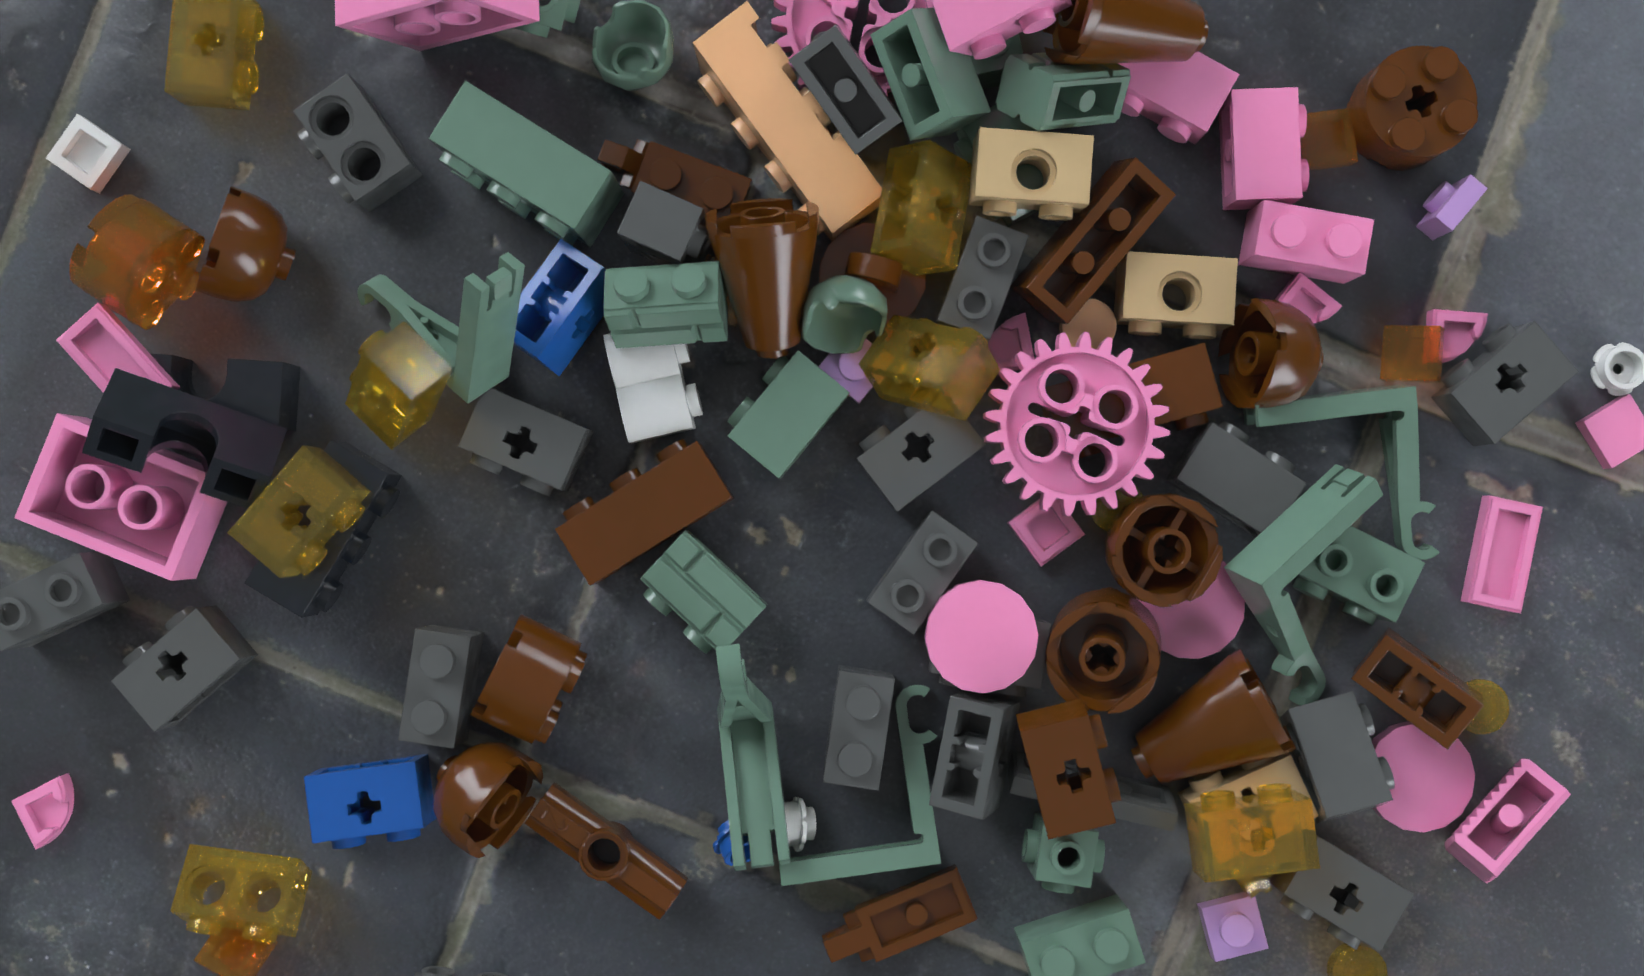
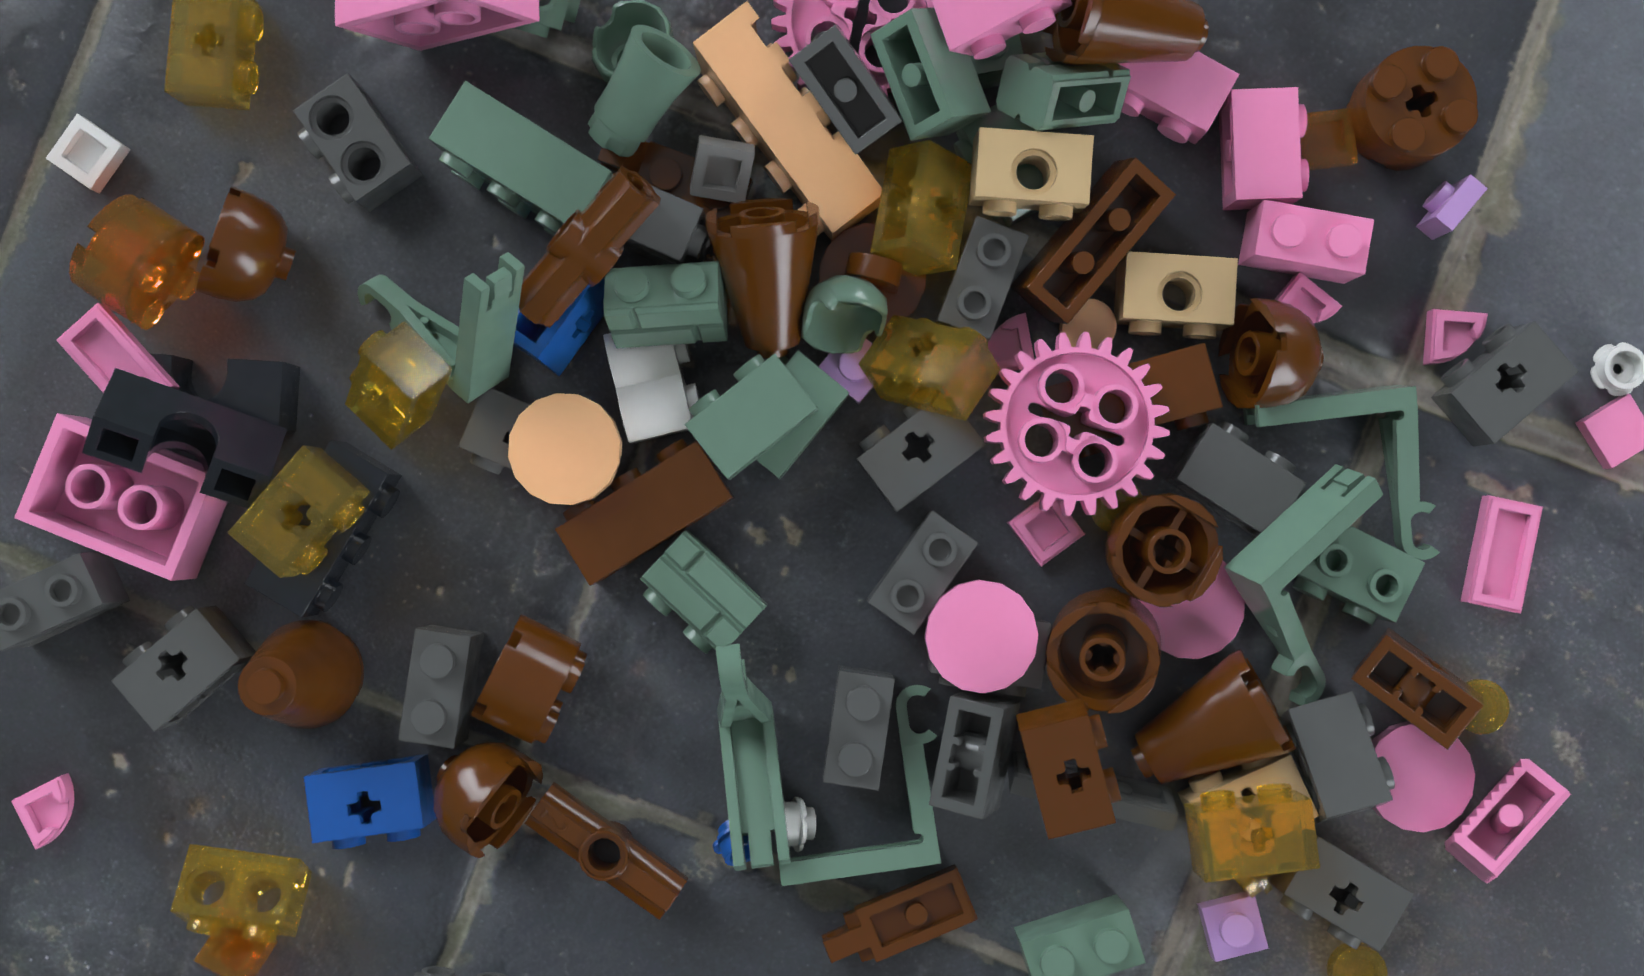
(303, 675): none -> reddish brown cone
(564, 449): none -> light nougat tile
(586, 246): none -> reddish brown piece
(641, 89): none -> sand green plant
(722, 169): none -> light grey tile
(750, 414): none -> sand green brick
(1057, 874): sand green brick -> none
(1412, 353): clear orange tile -> none

